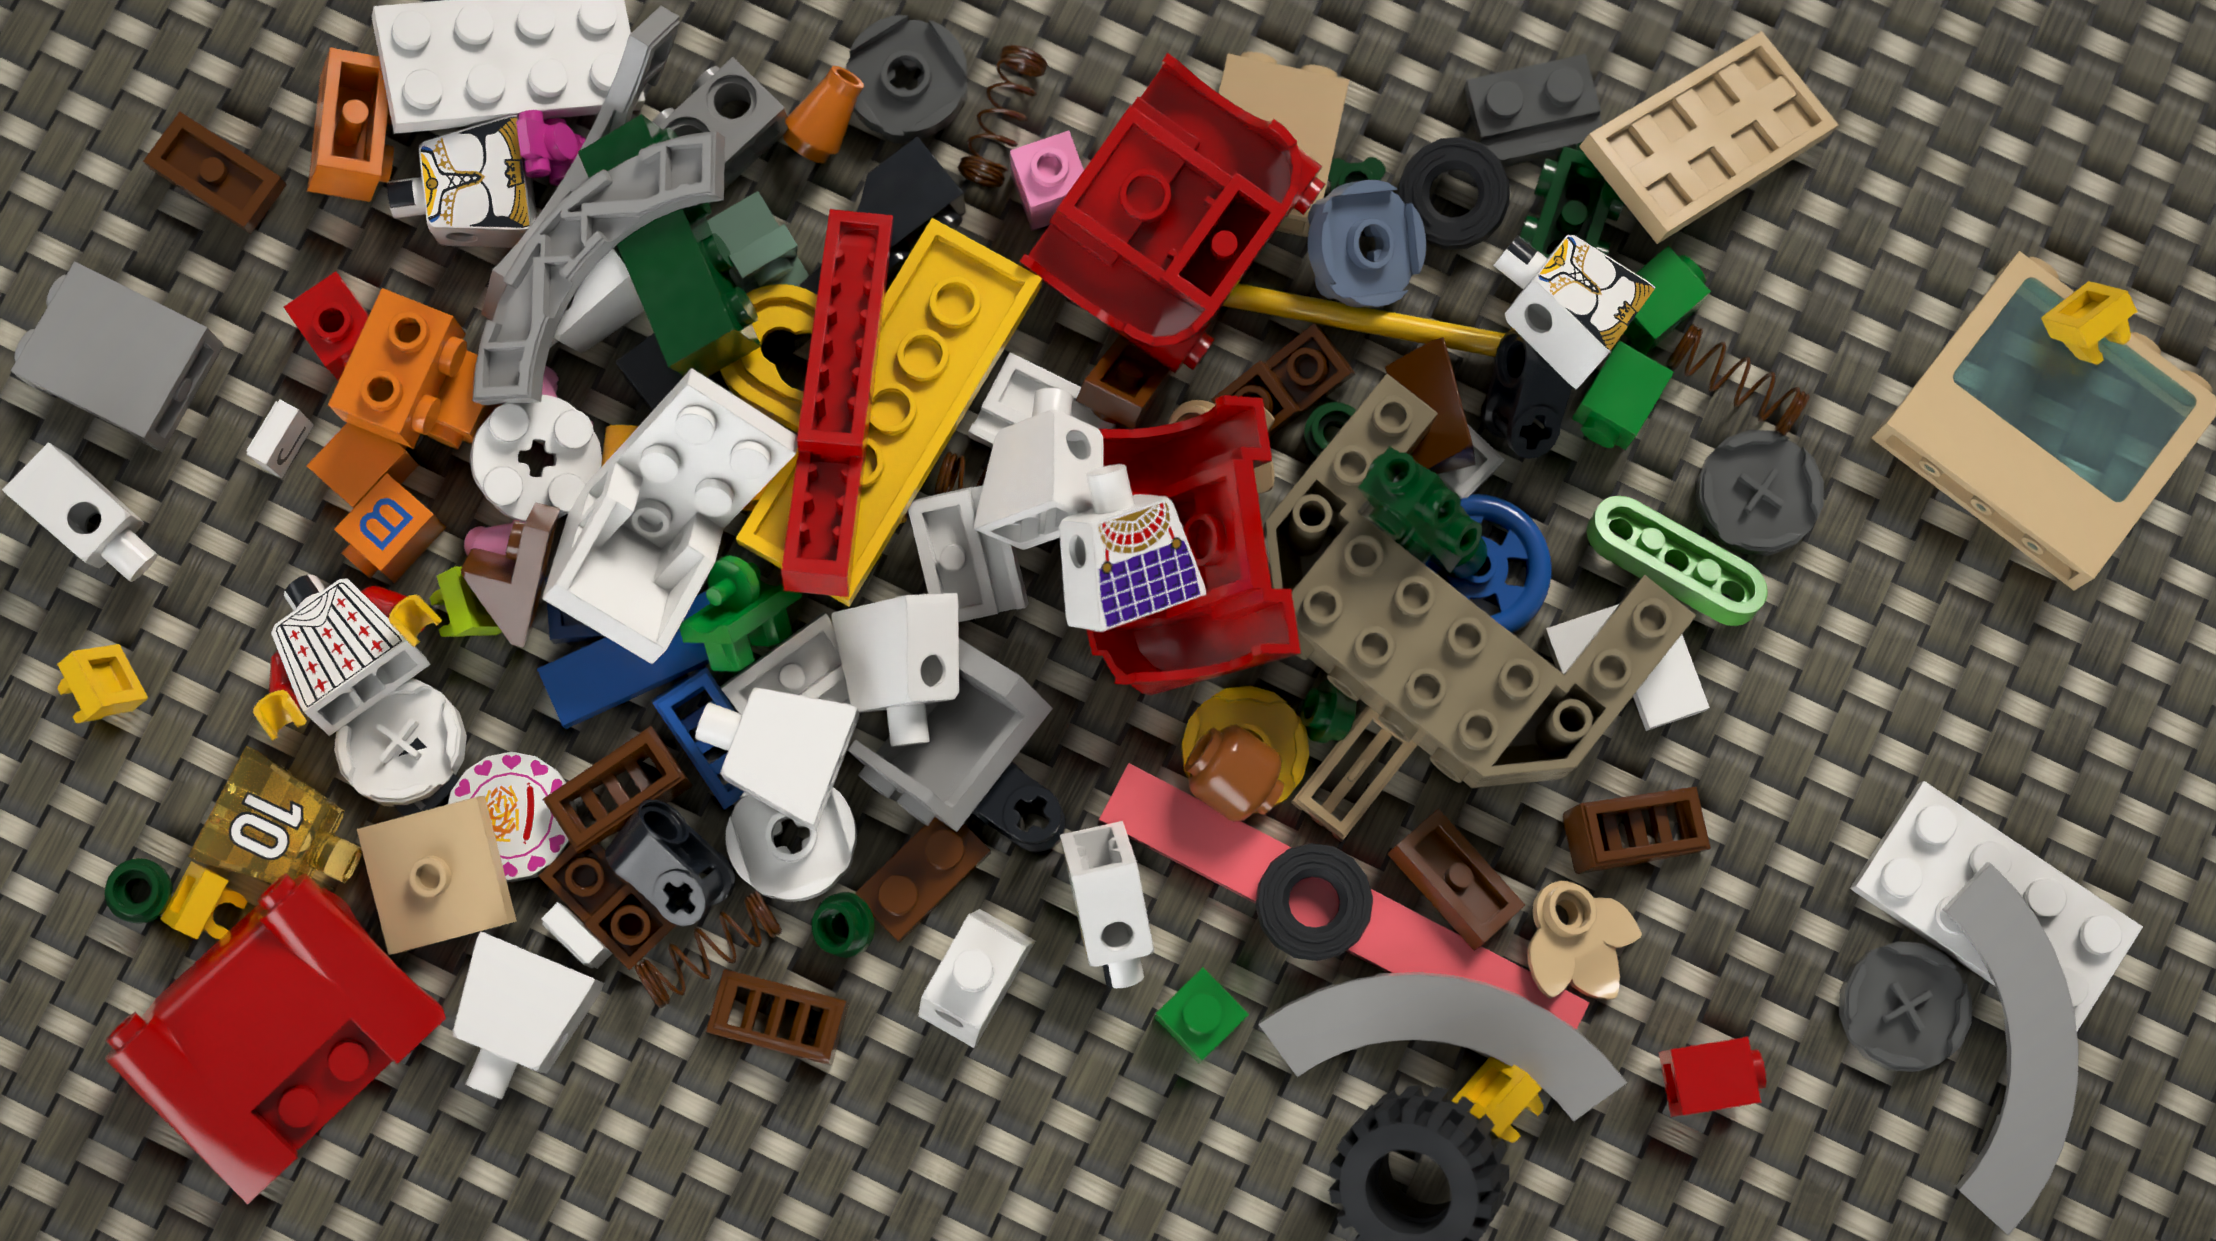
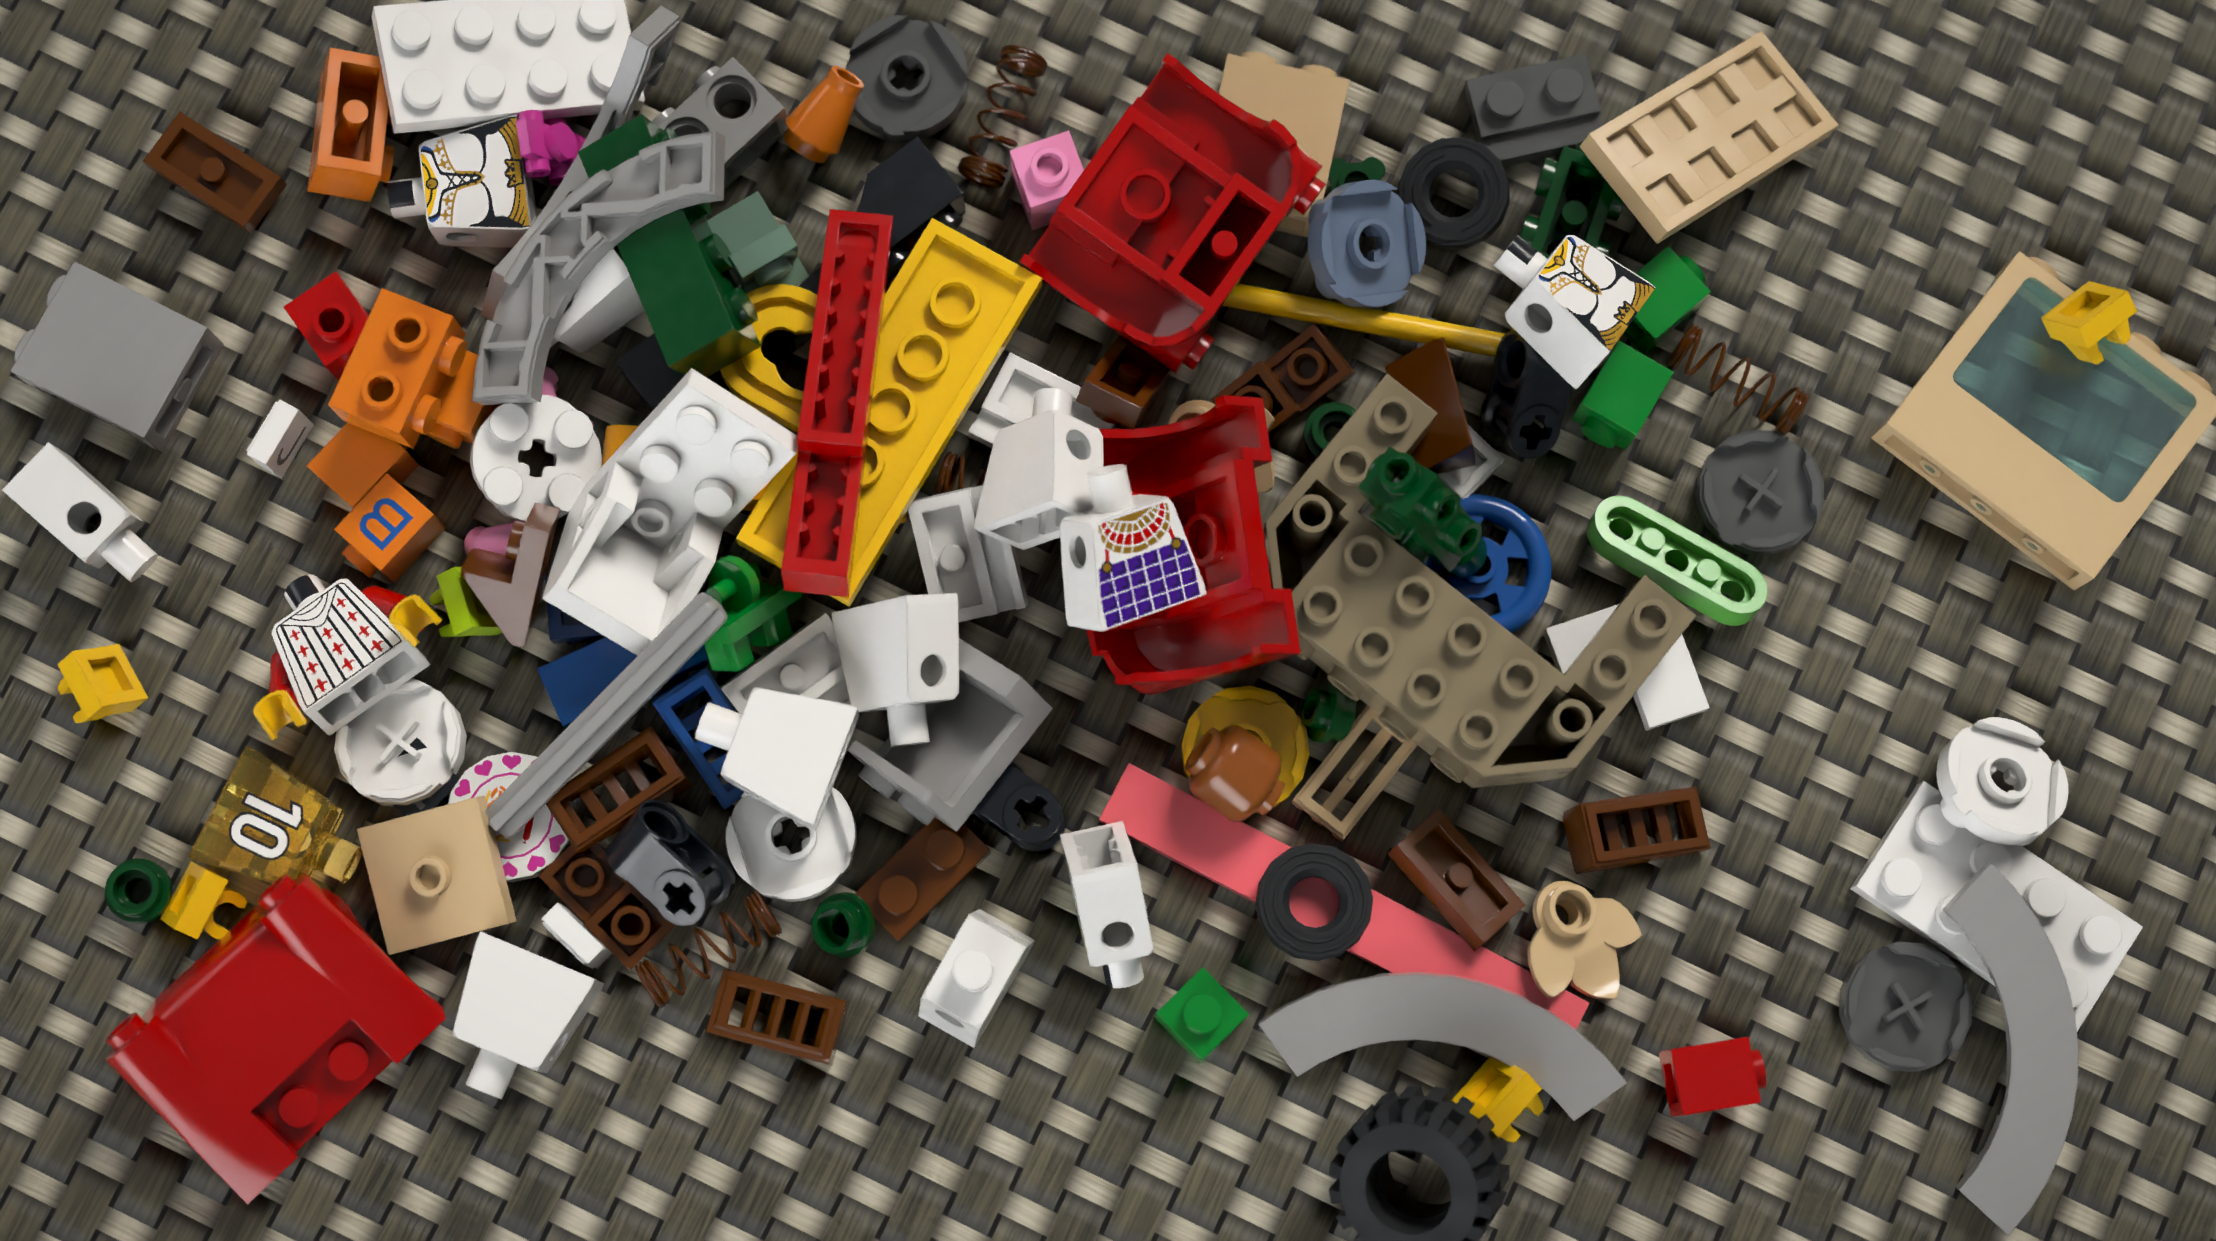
(606, 714): none -> light grey axle
(1983, 808): none -> white plate

